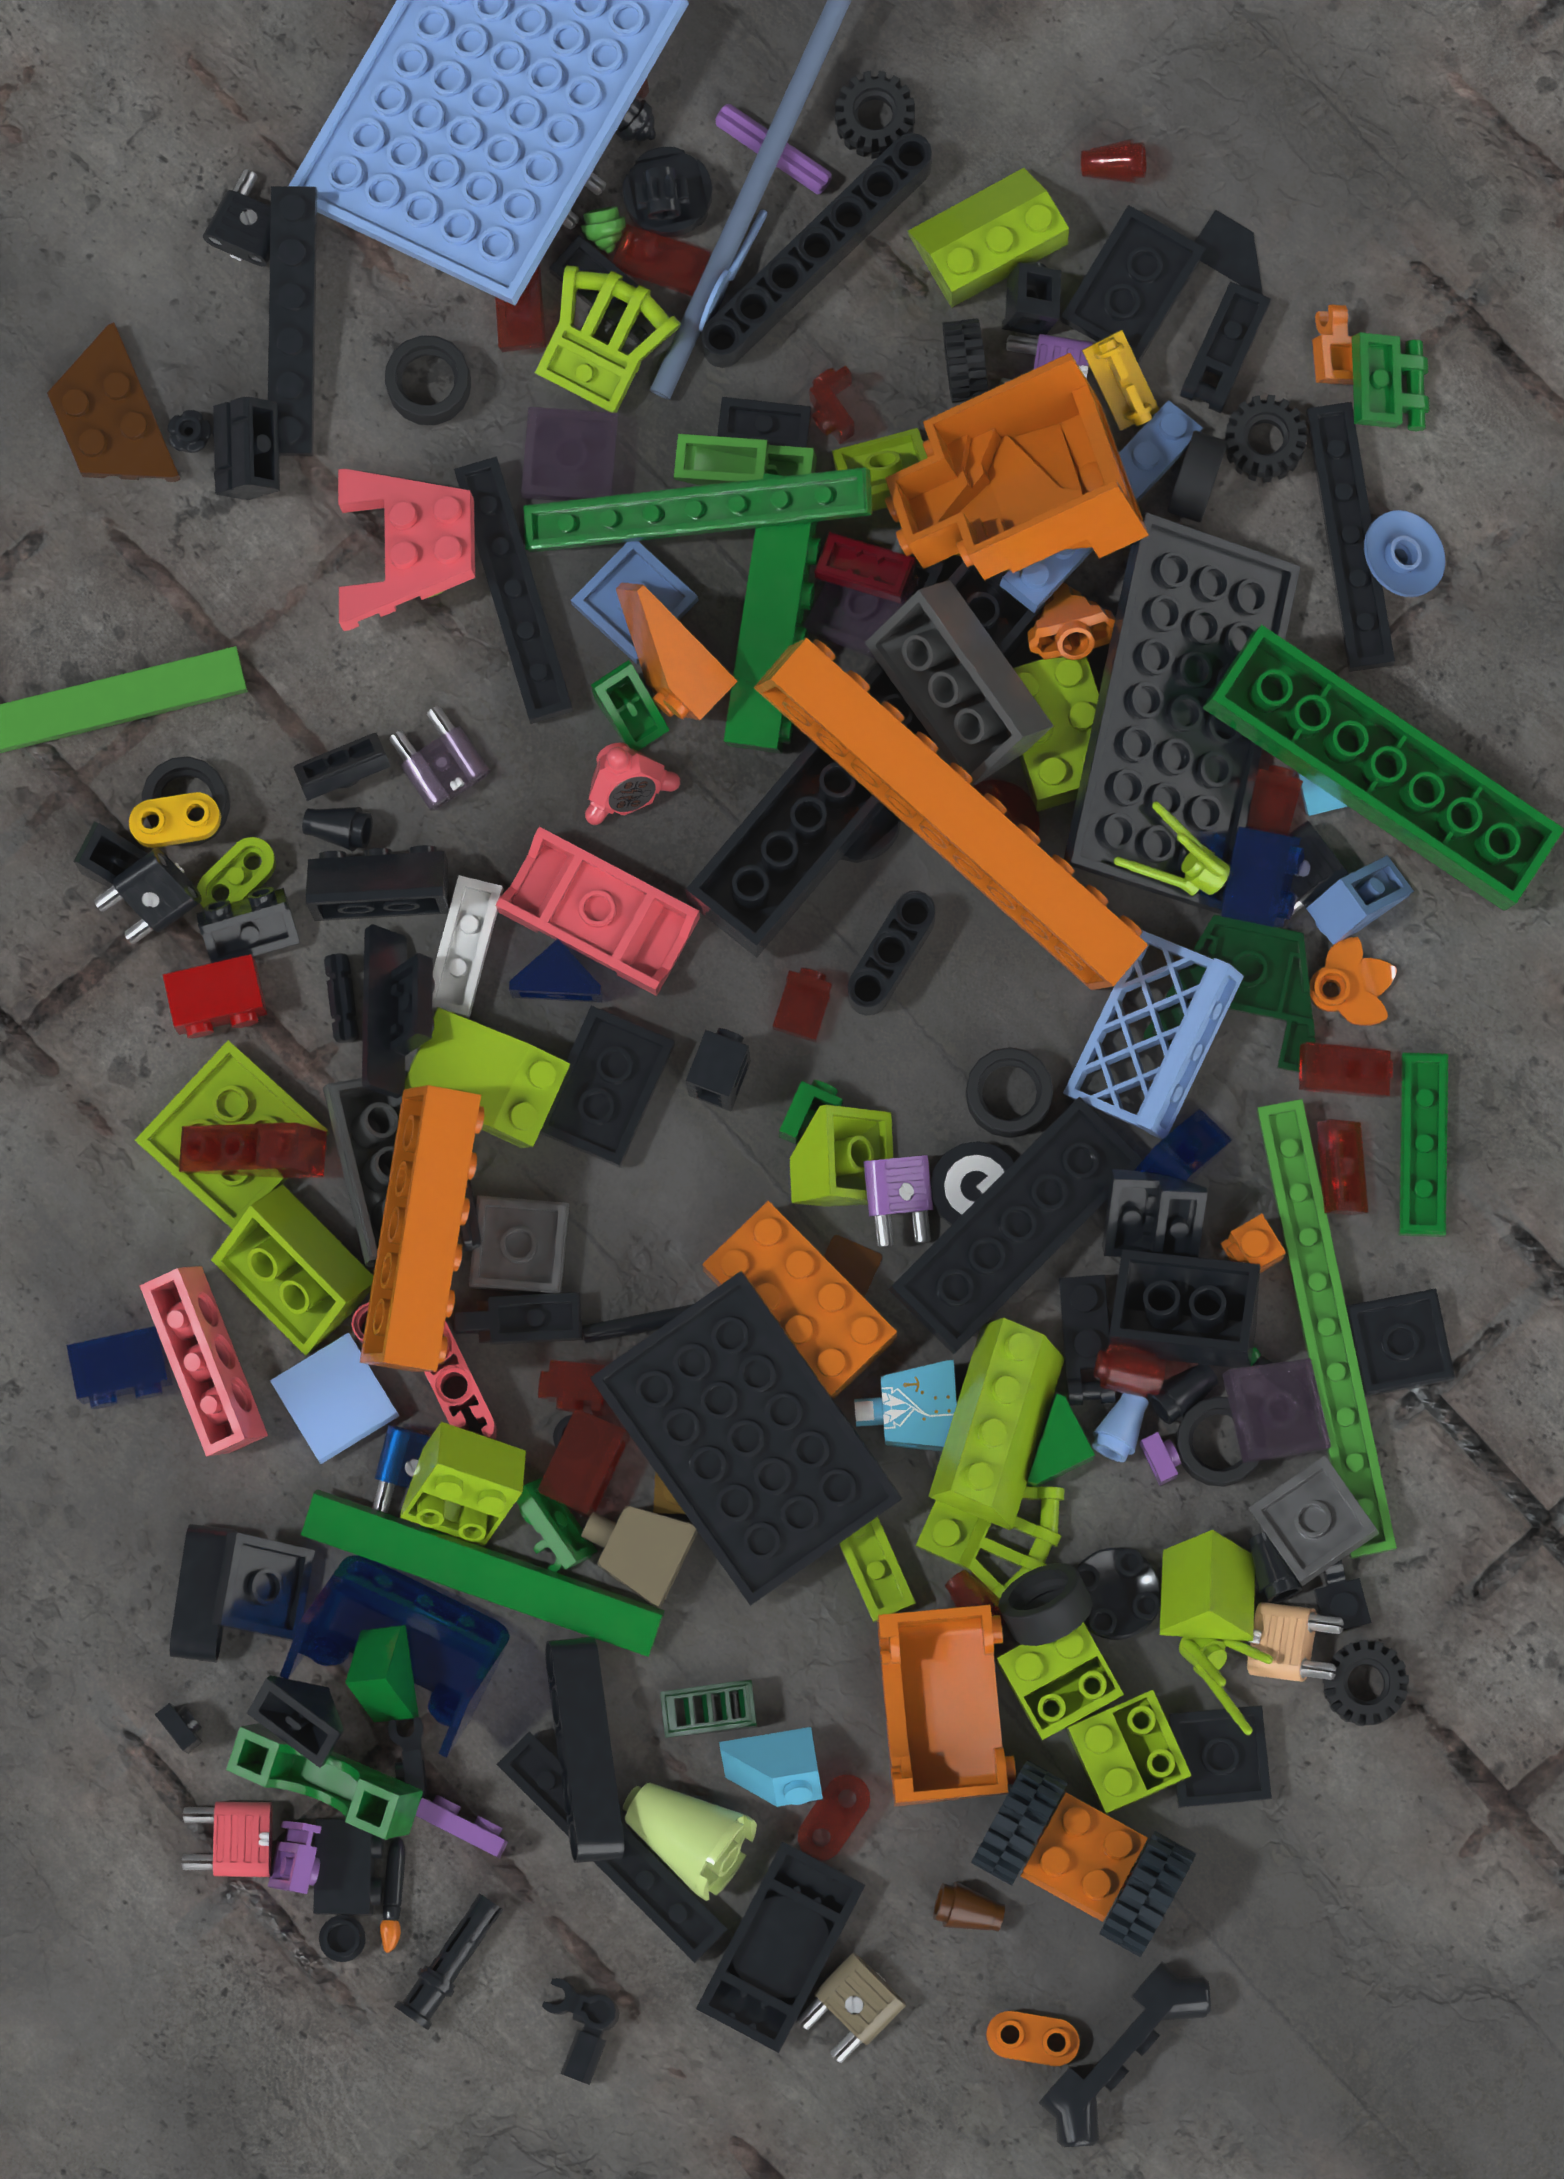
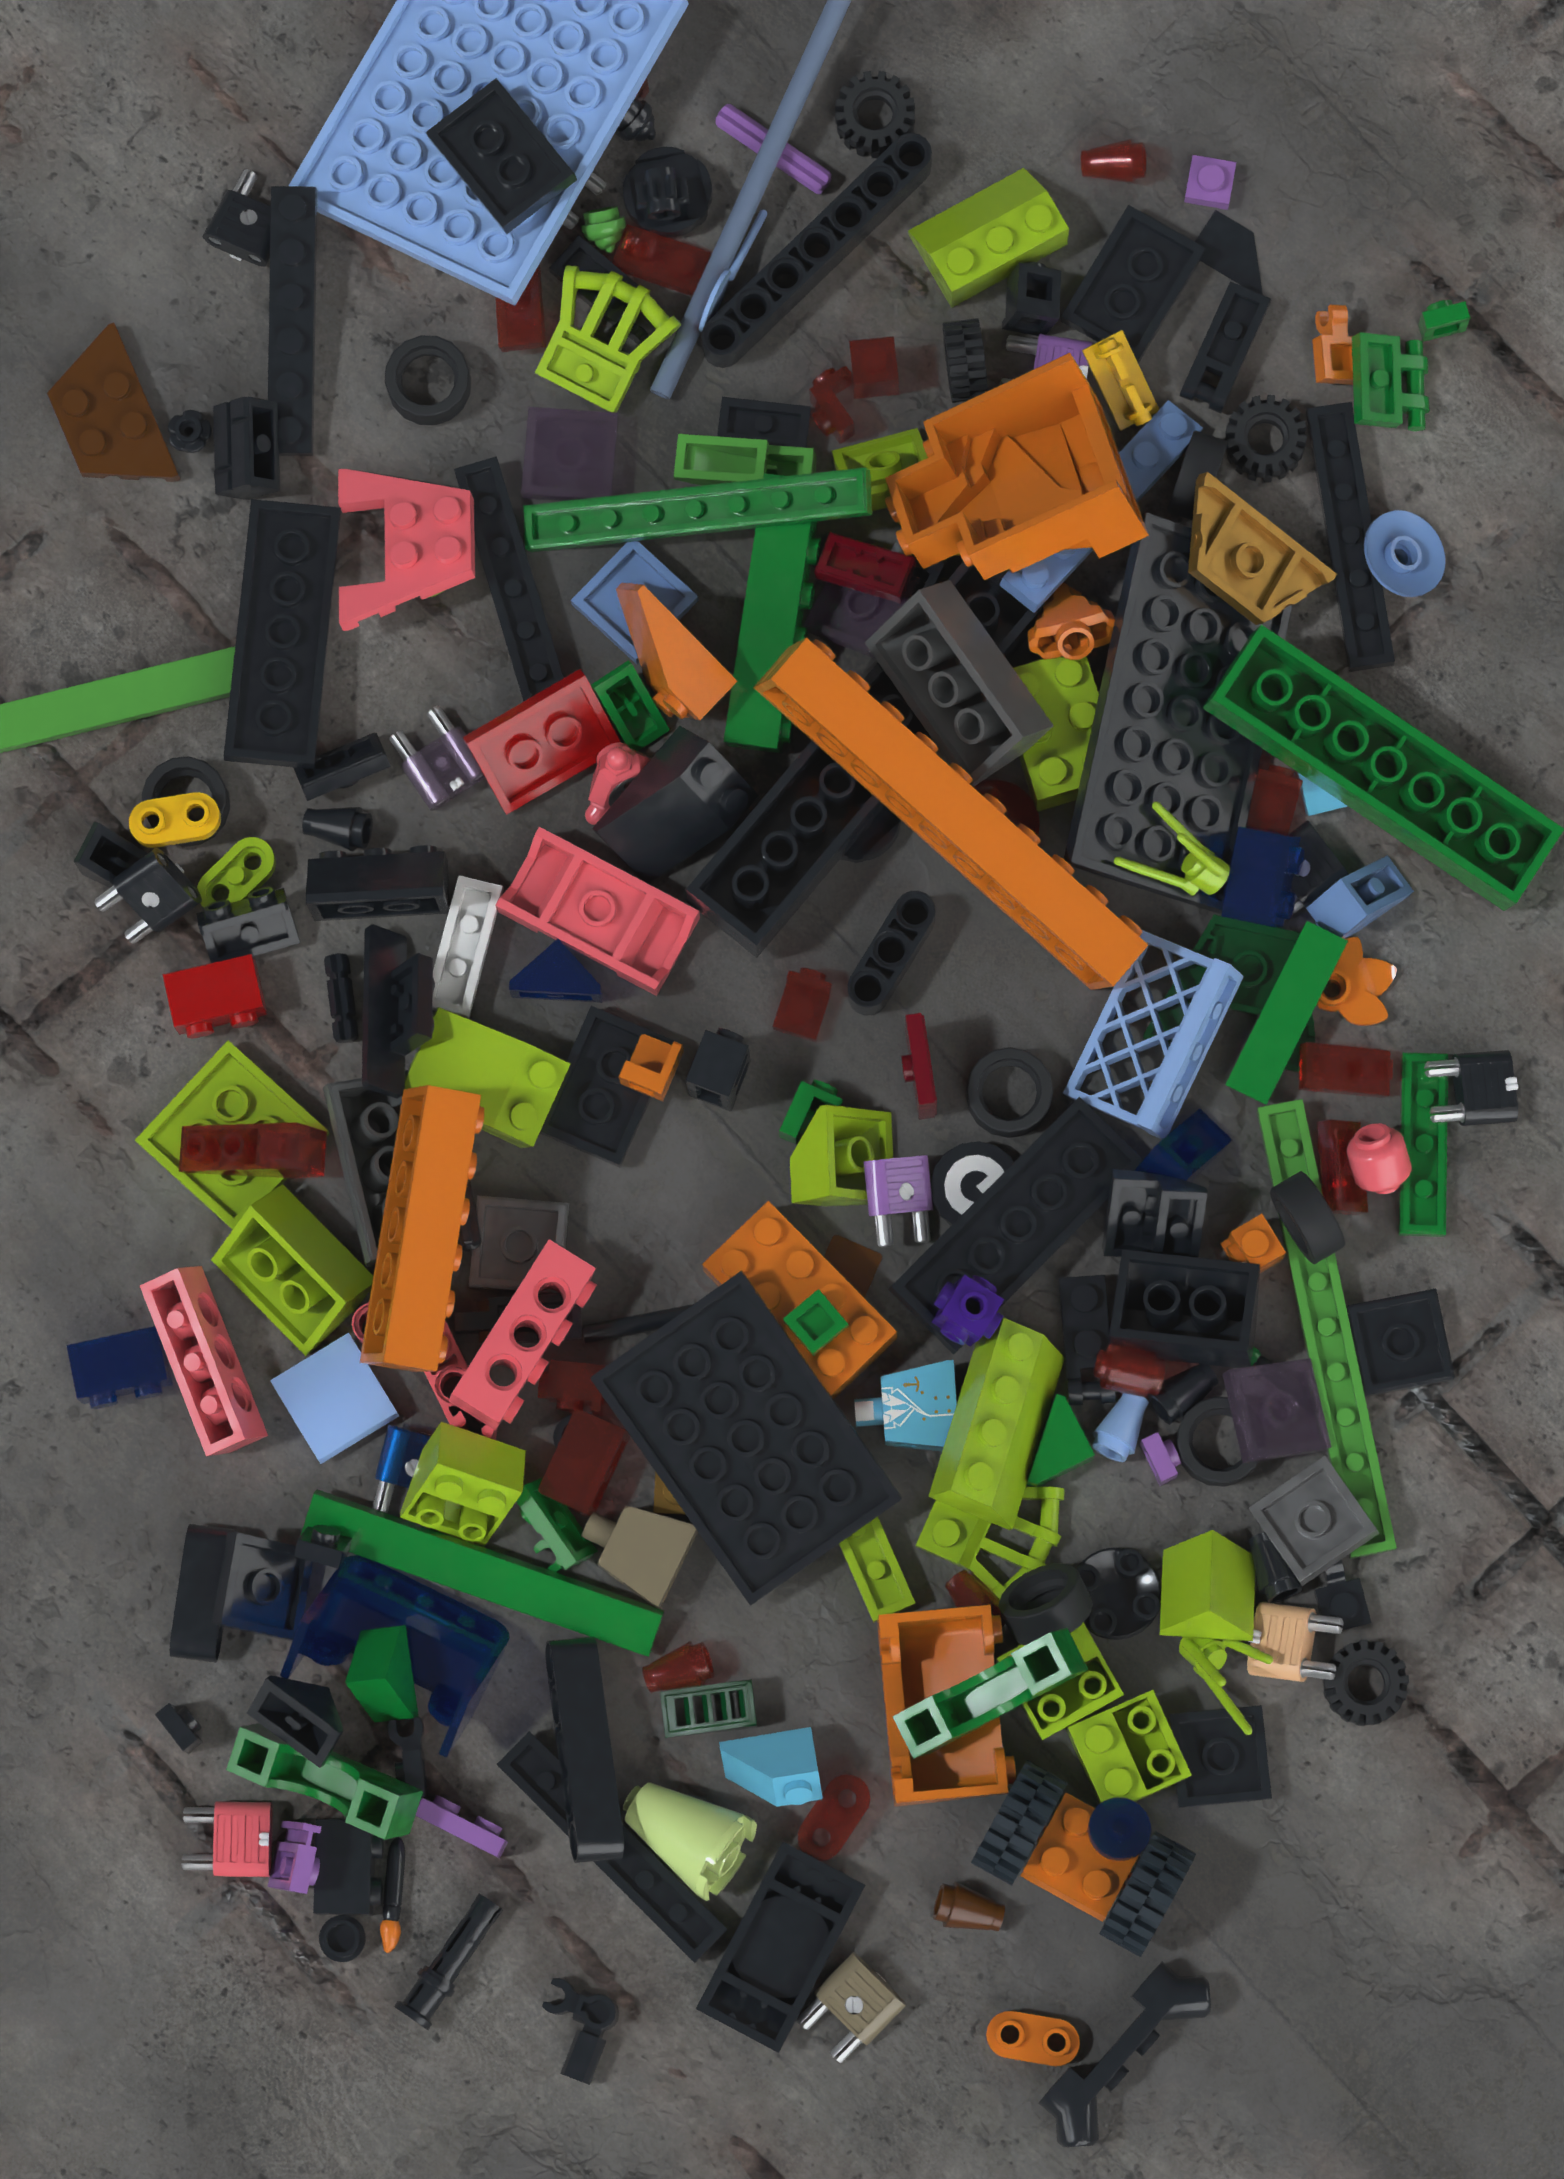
(282, 634): none -> black plate
(323, 1545): none -> black plate
(501, 156): none -> black plate
(541, 741): none -> red plate
(554, 1270): none -> coral brick
(652, 1066): none -> orange panel
(675, 806): none -> black slope
(680, 1668): none -> clear red cone
(815, 1322): none -> green plate
(874, 367): none -> clear red brick
(918, 1066): none -> dark red plate
(953, 1316): none -> dark purple brick
(990, 1693): none -> green arch
(1119, 1829): none -> clear blue piece
(1210, 182): none -> medium lavender plate
(1247, 555): none -> pearl gold wing
(1286, 1013): none -> green tile
(1307, 1217): none -> black tyre
(1379, 1158): none -> coral head
(1443, 319): none -> green plate
(1482, 1088): none -> black piece

